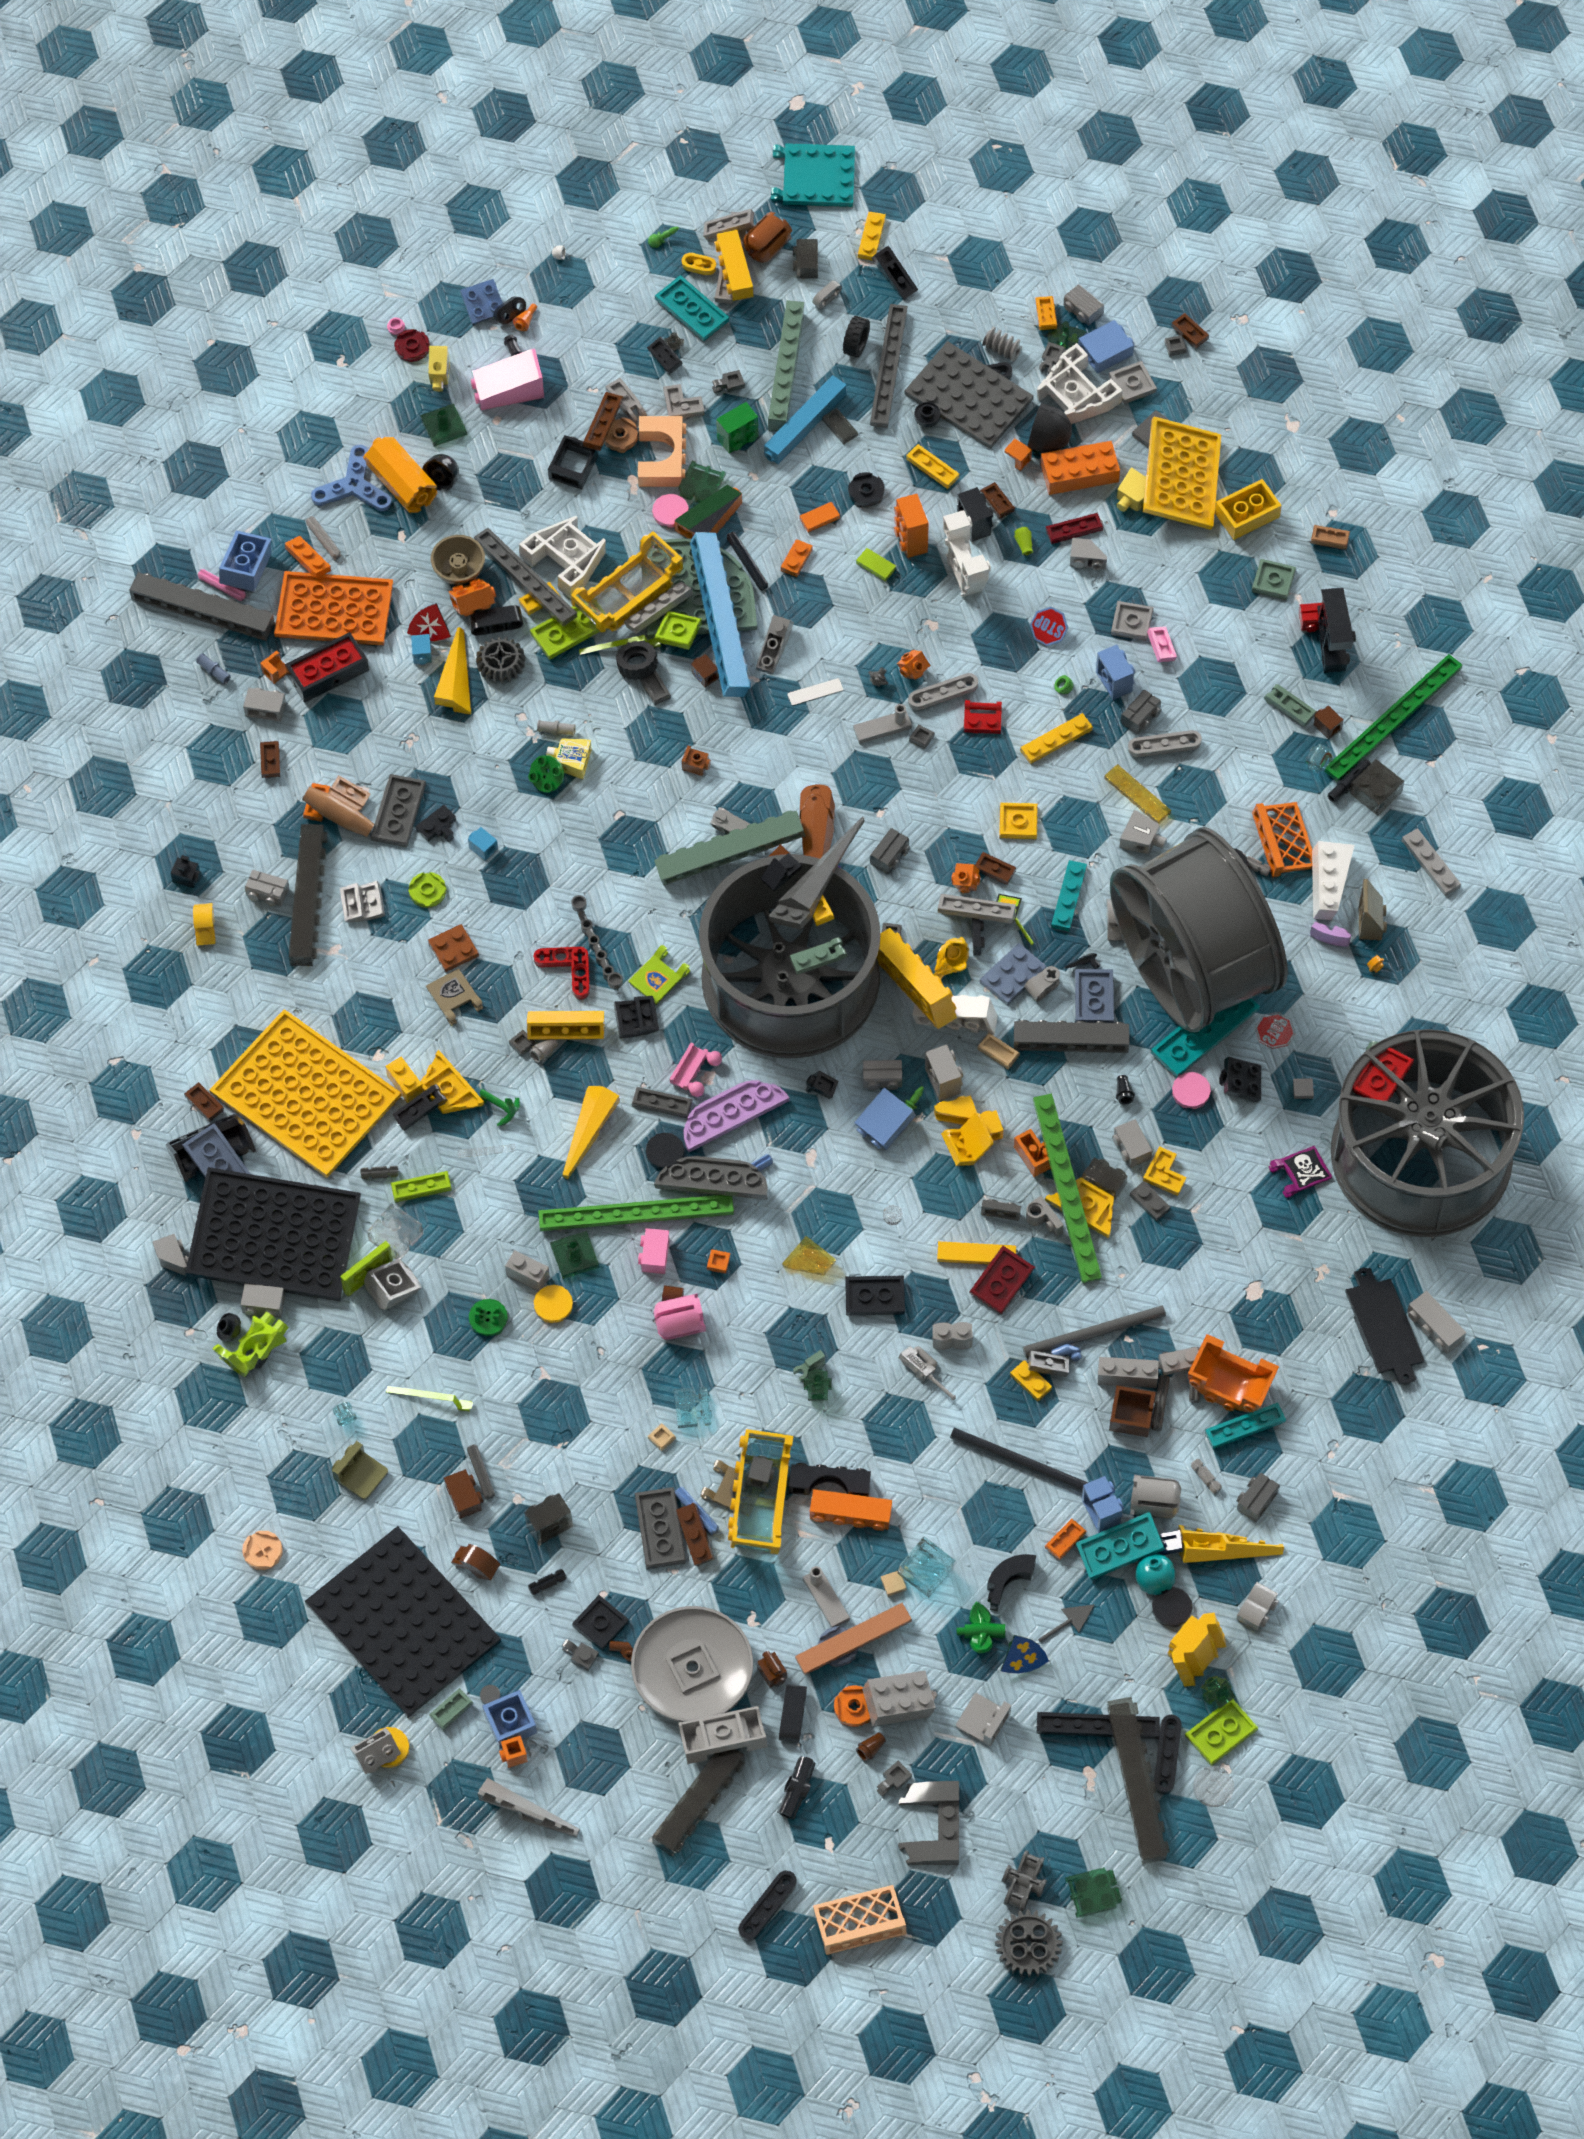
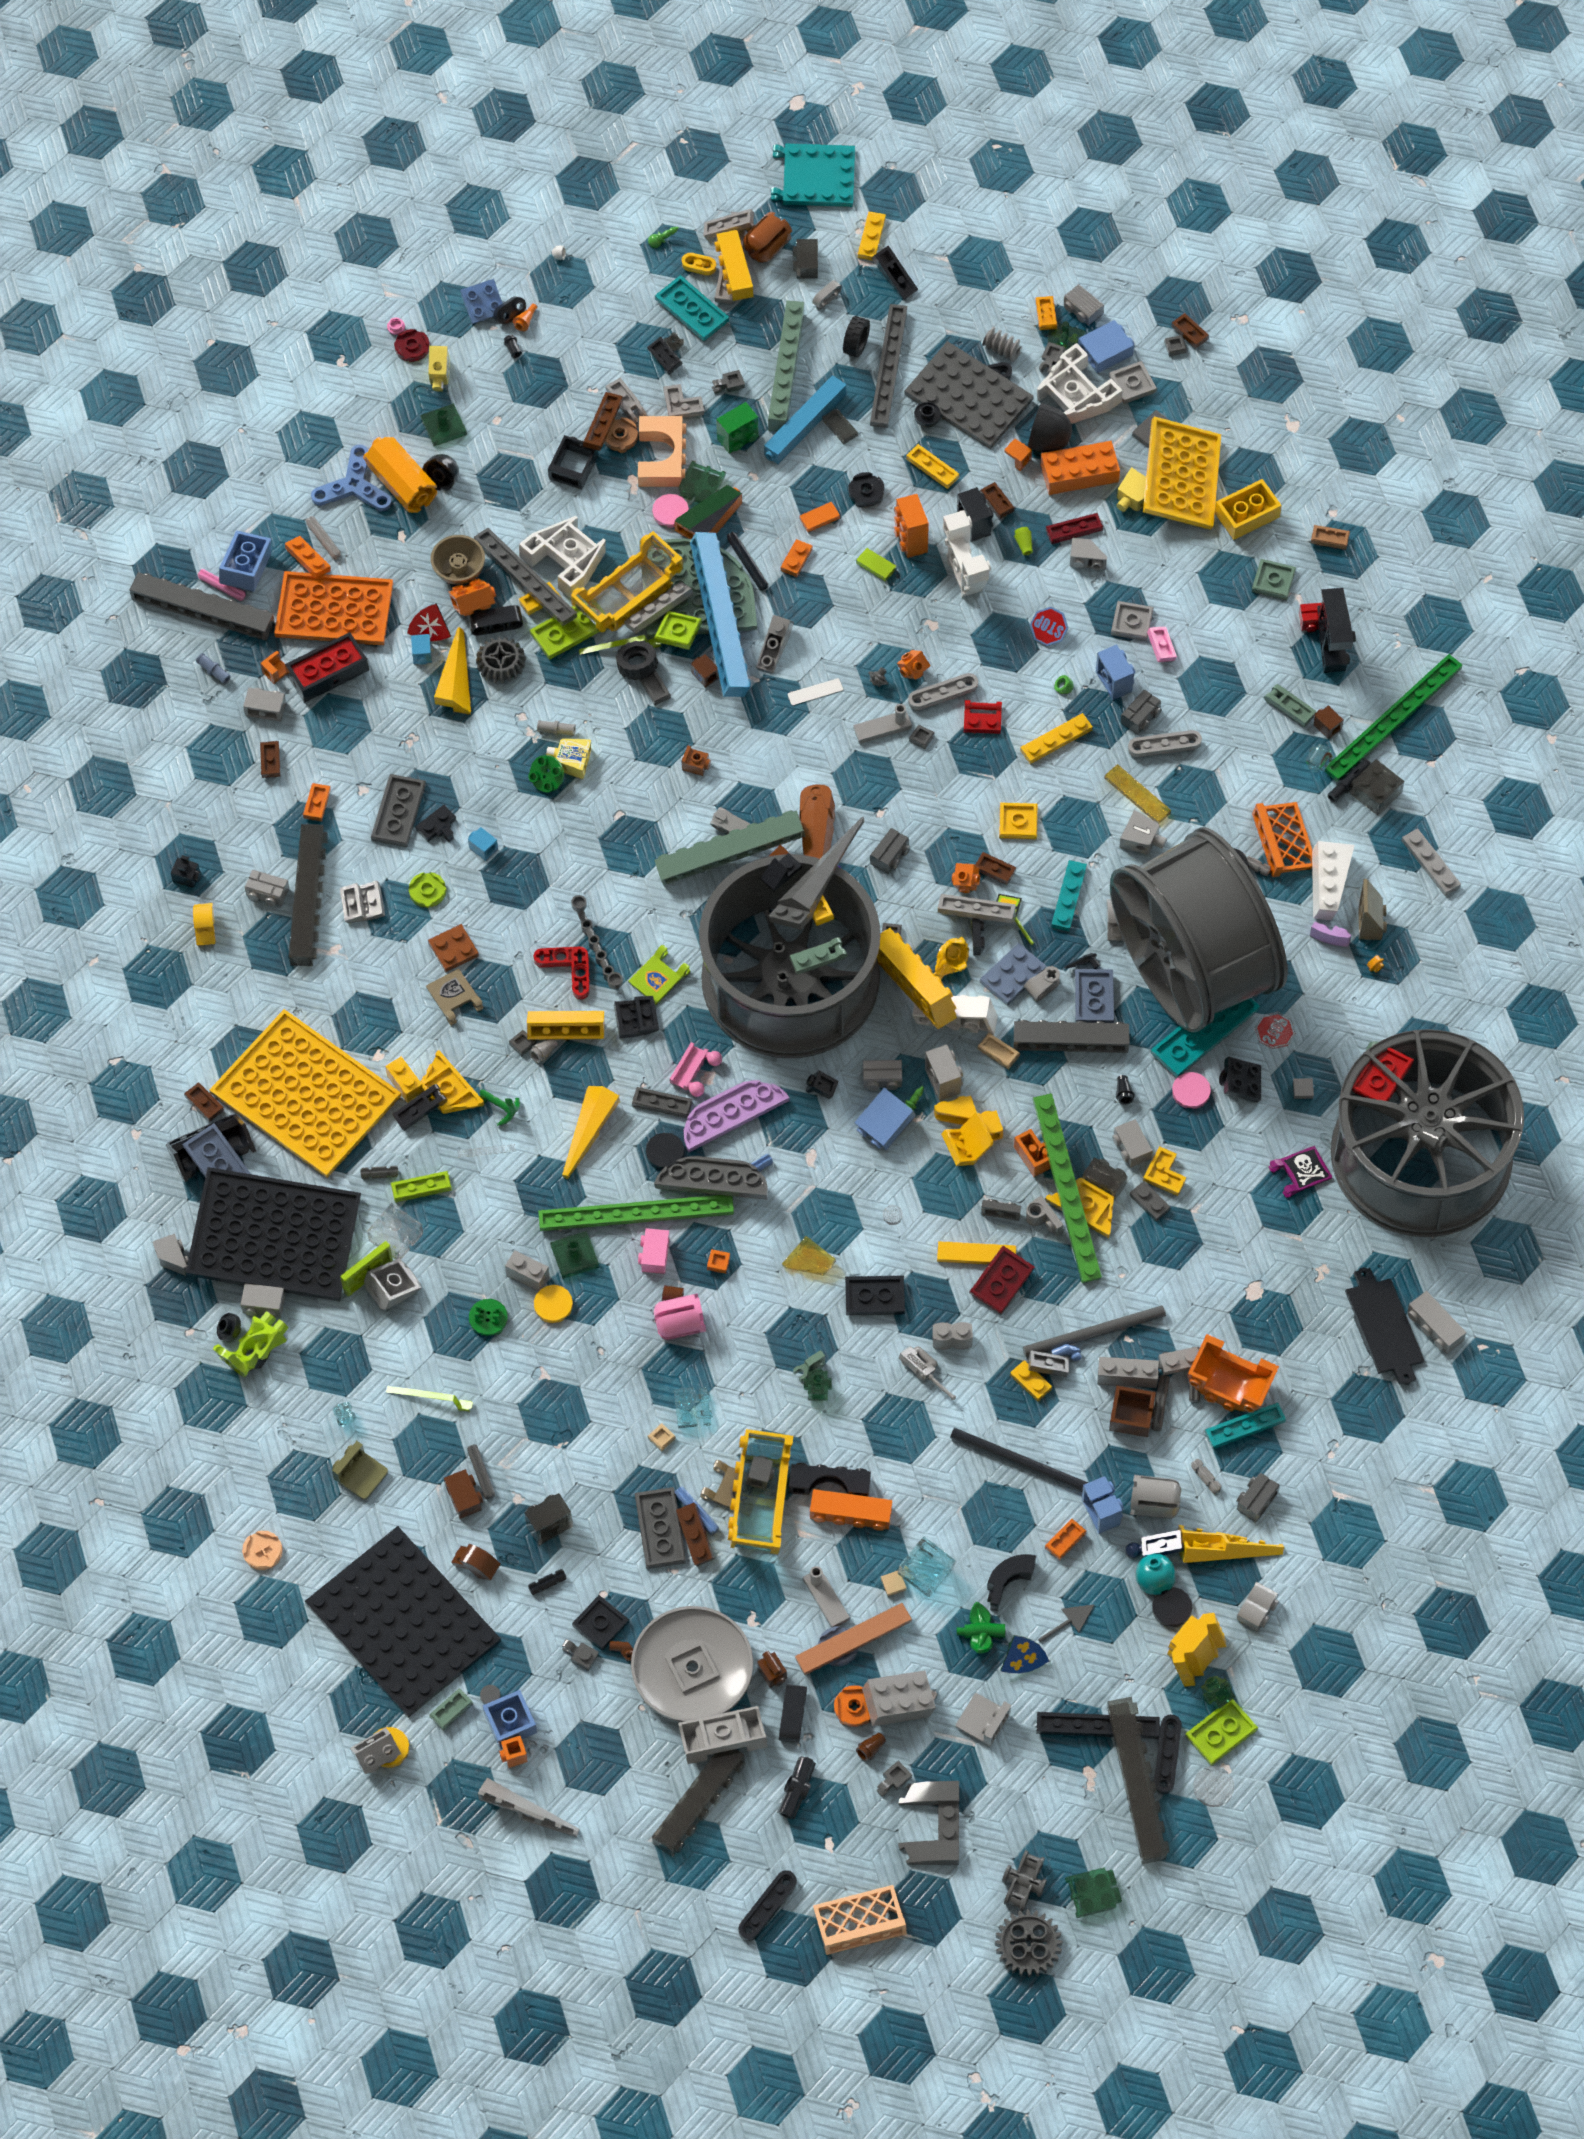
(342, 805): medium nougat plate -> none
(508, 381): slope -> none
(1120, 1546): teal plate -> none

